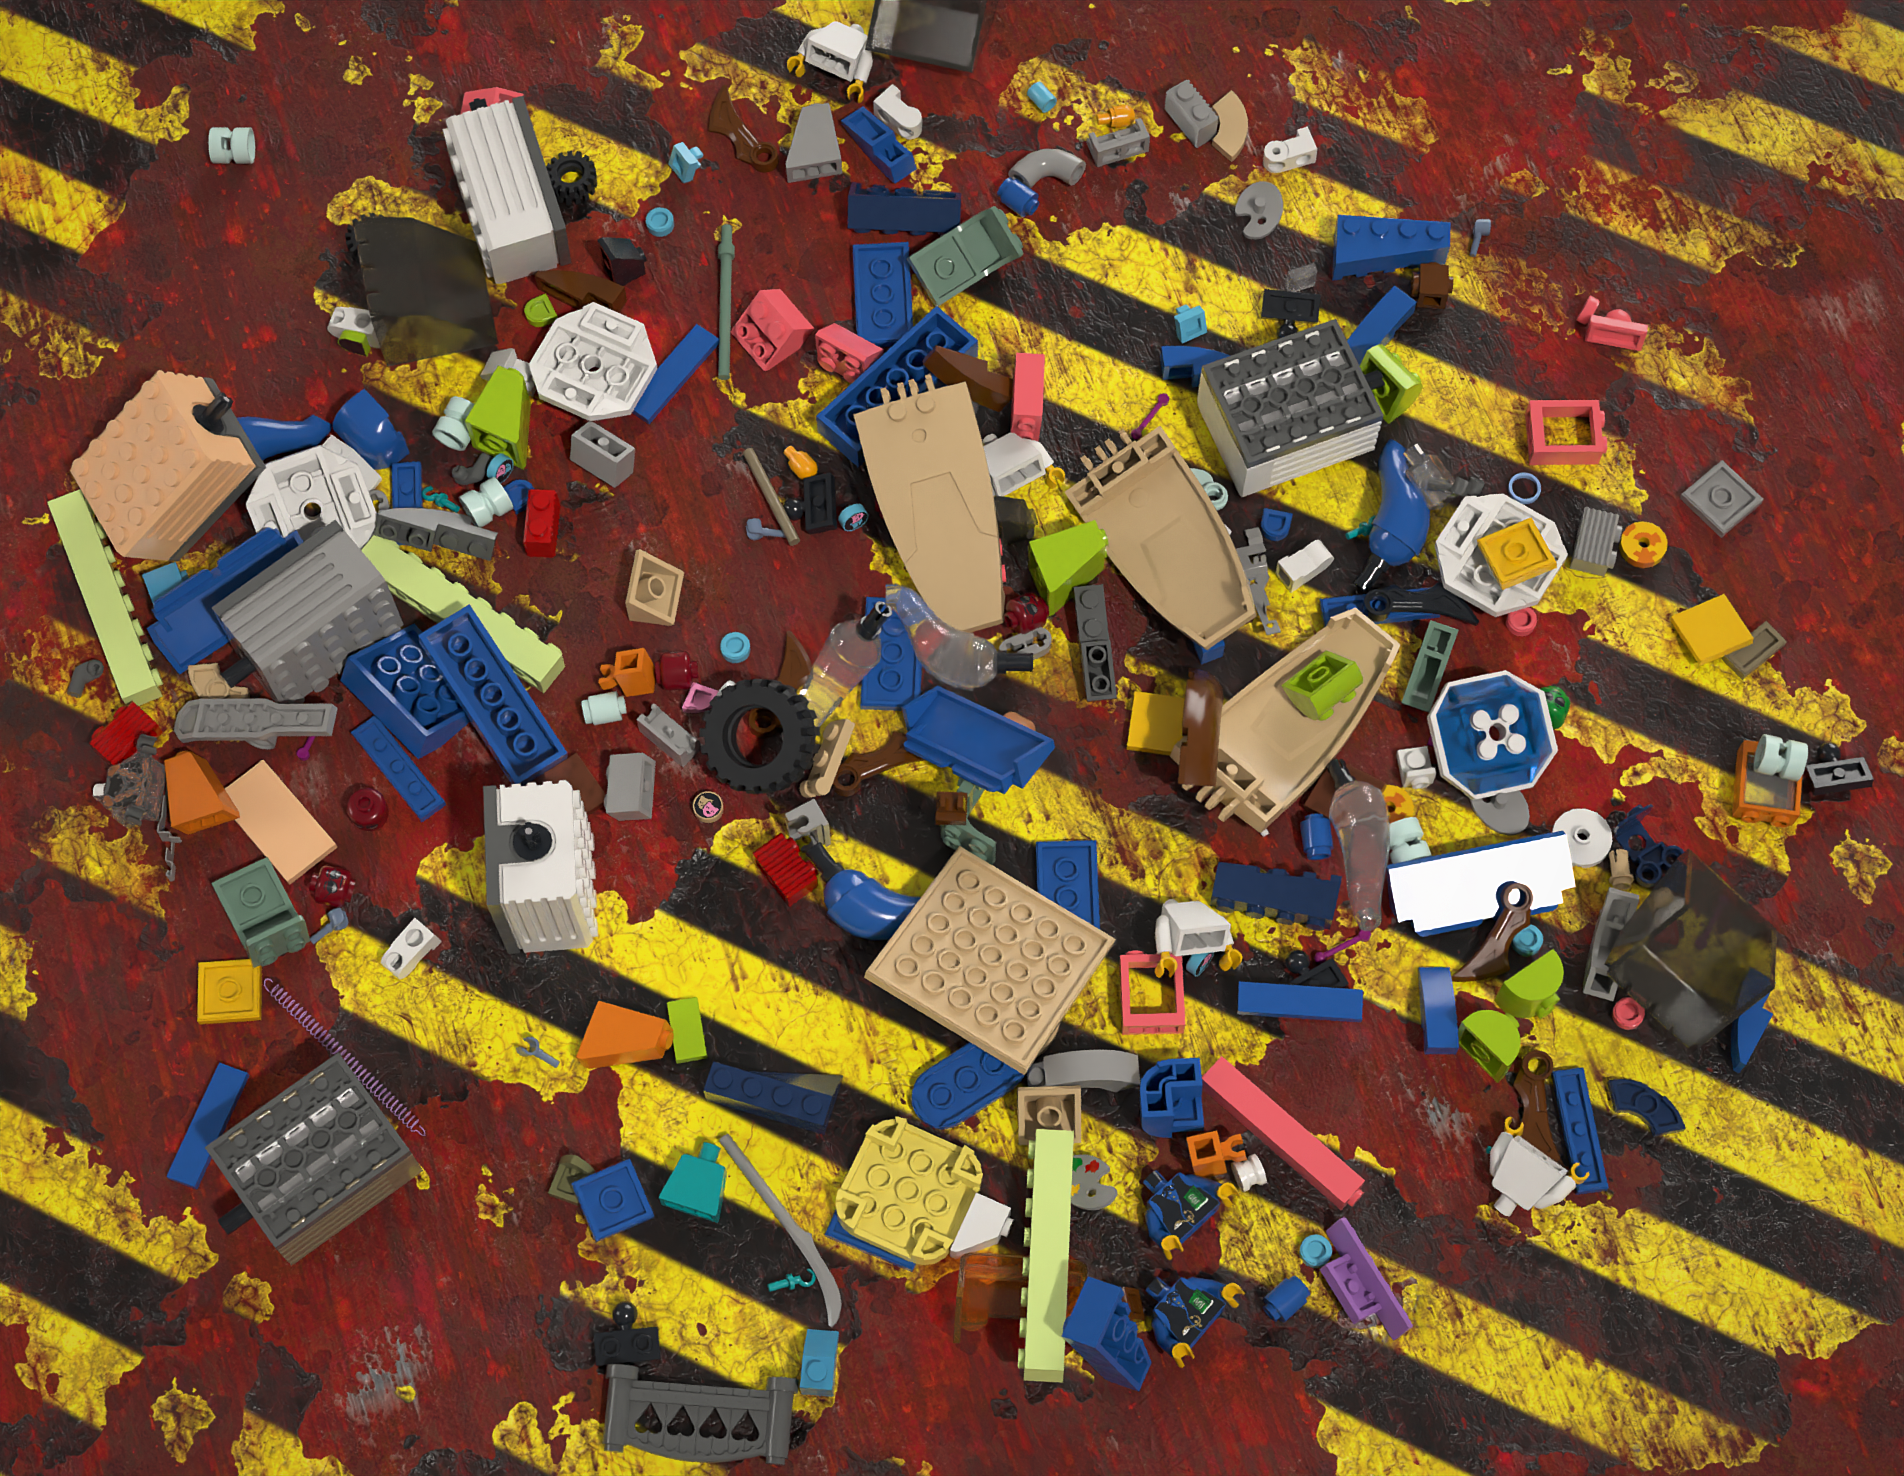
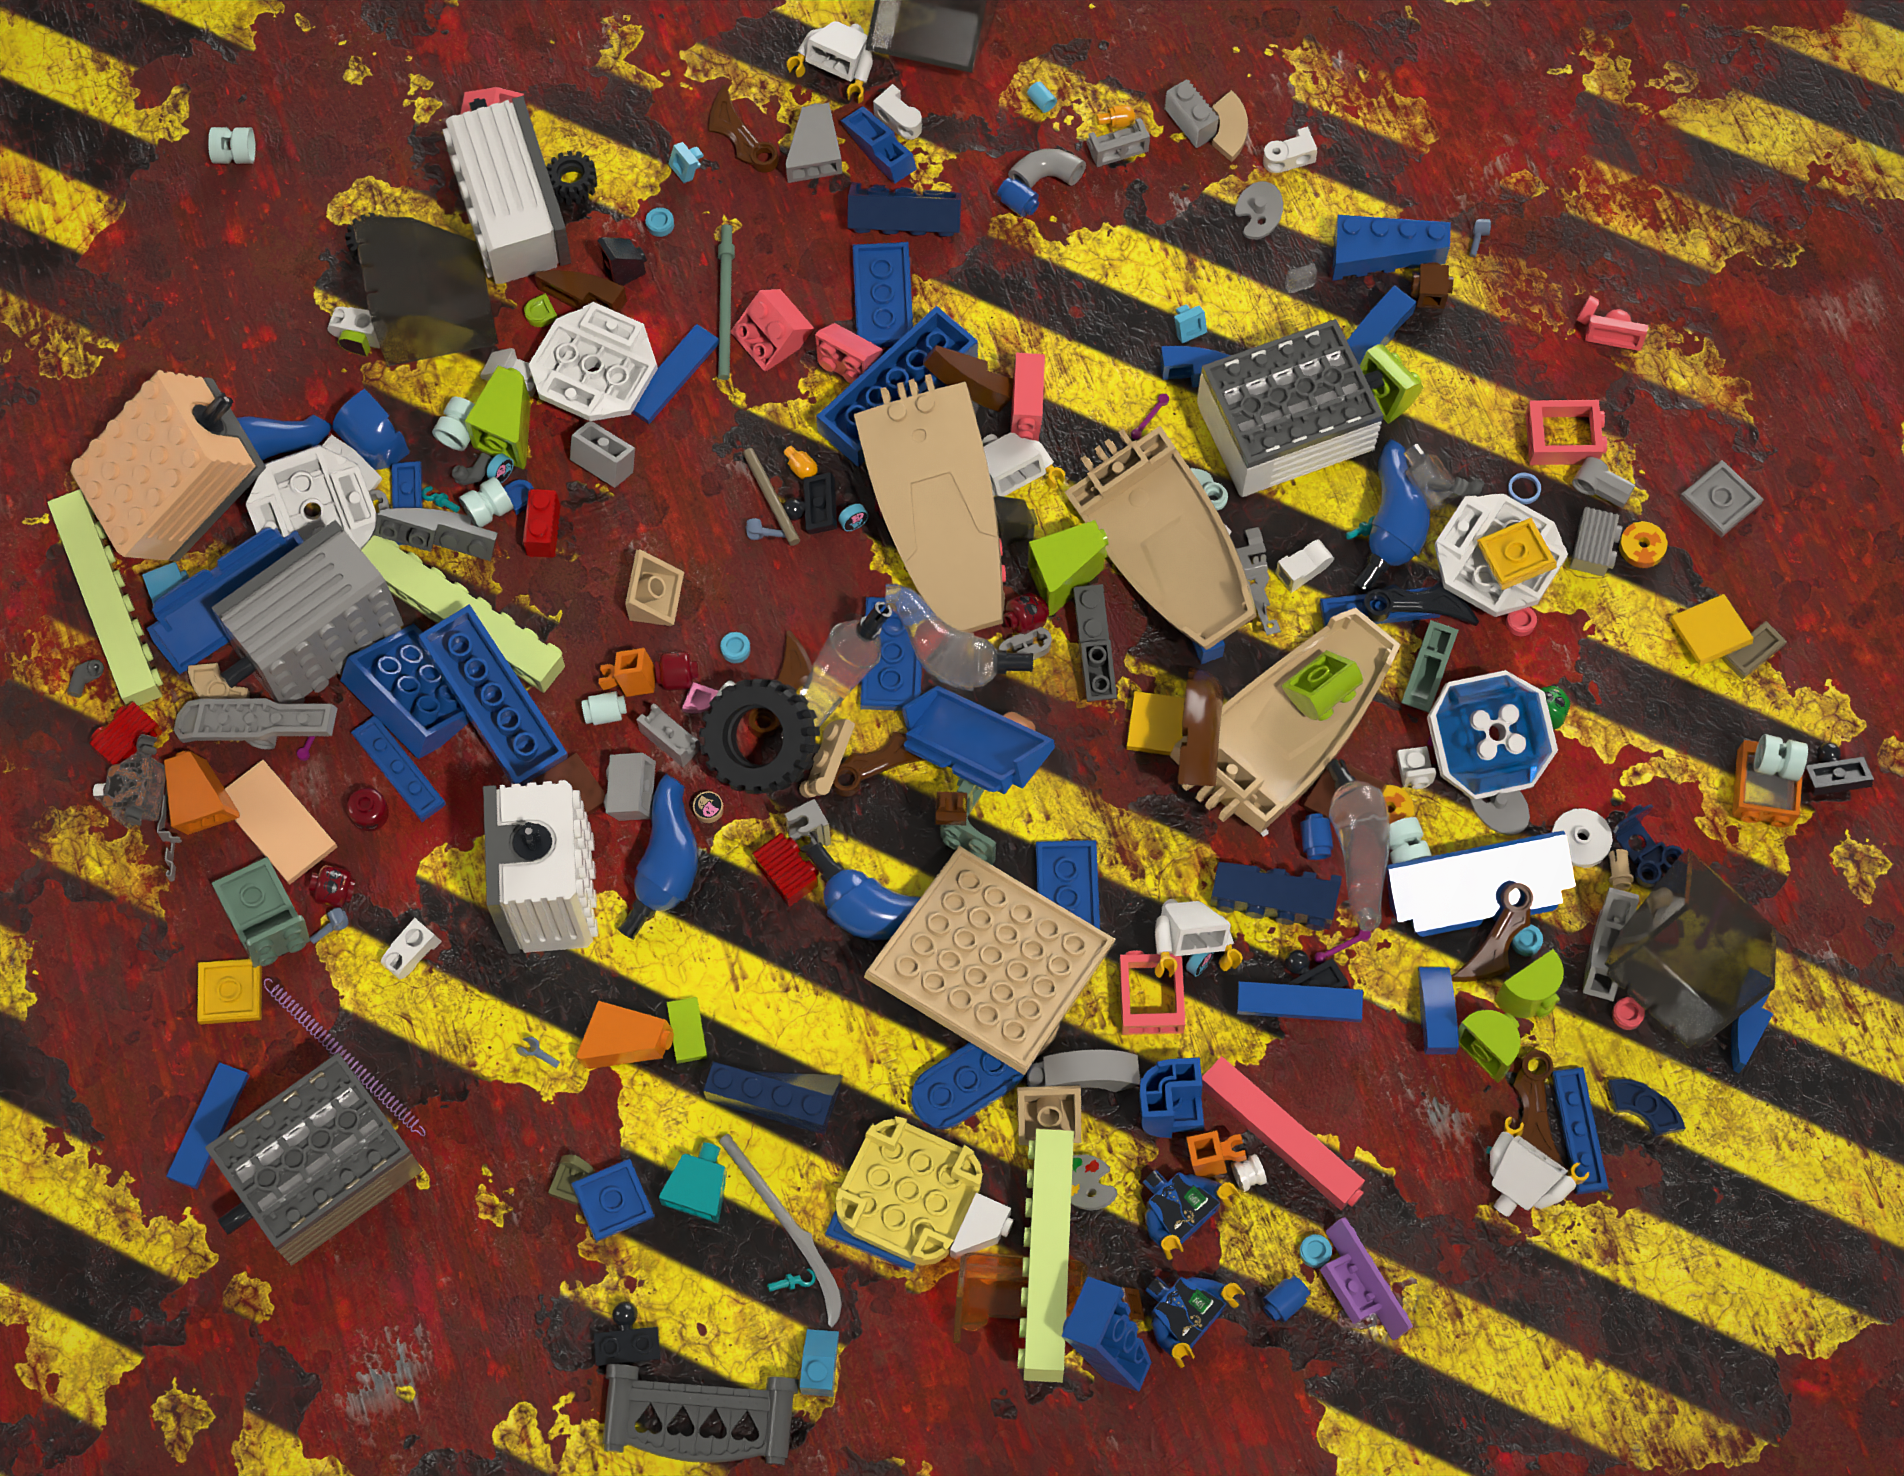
(669, 861): none -> blue animal
(965, 255): sand green bracket -> none
(1275, 524): blue tile -> none
(1290, 308): black plate -> none
(1597, 479): none -> light grey piece

